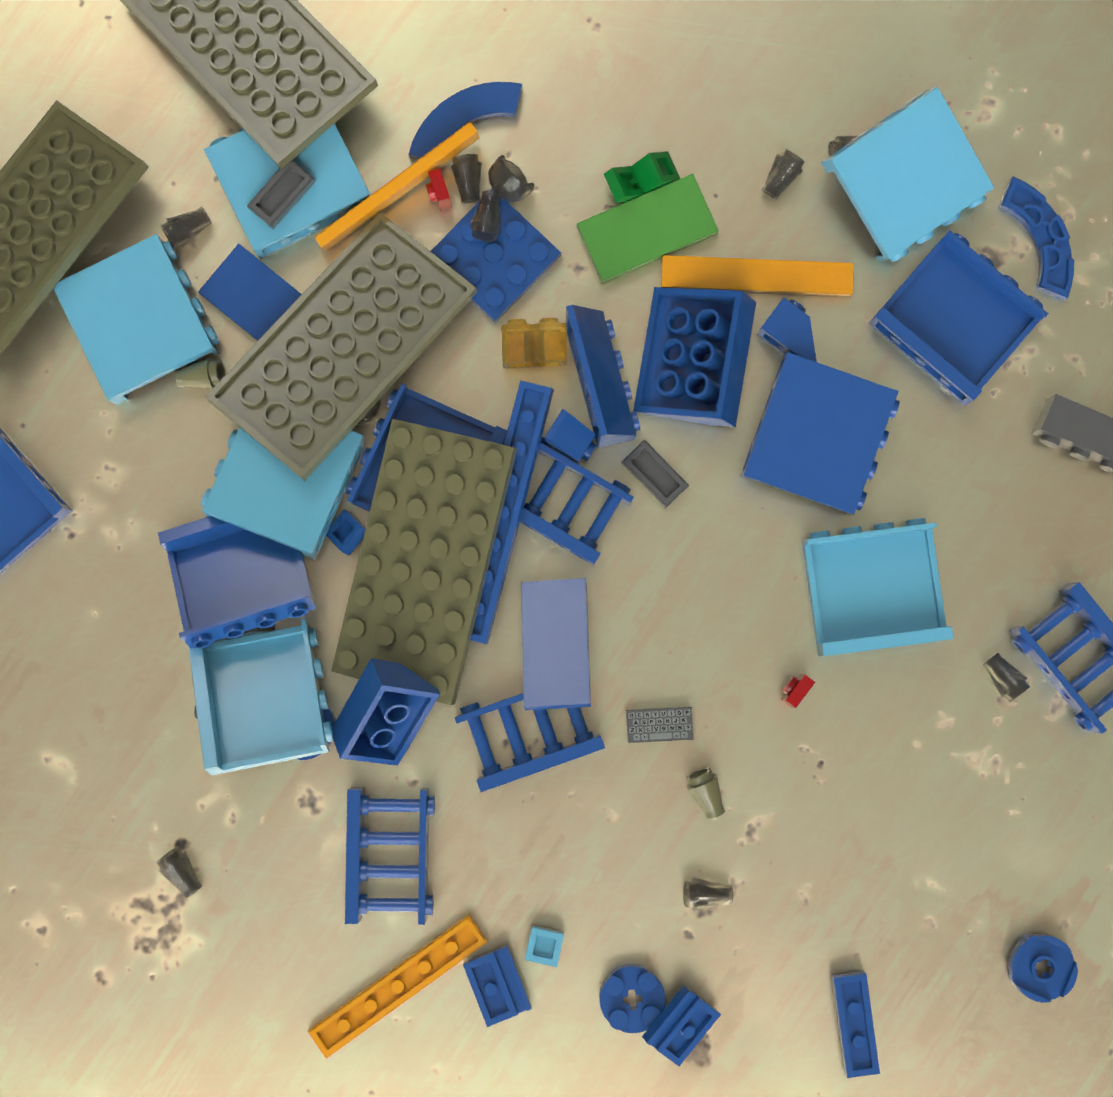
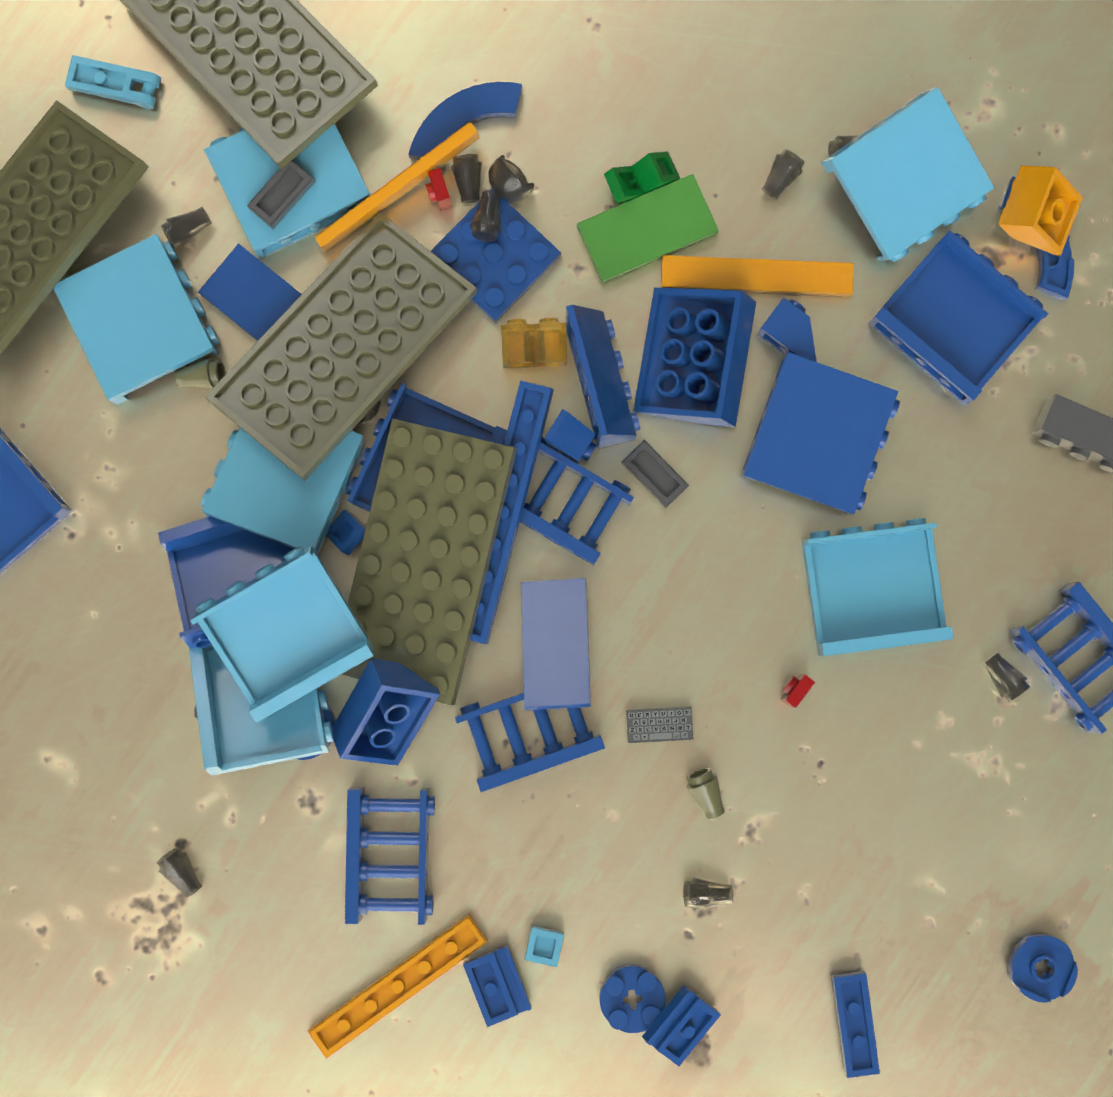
(112, 81): none -> medium azure plate
(284, 632): none -> medium azure panel
(1041, 208): none -> light orange slope

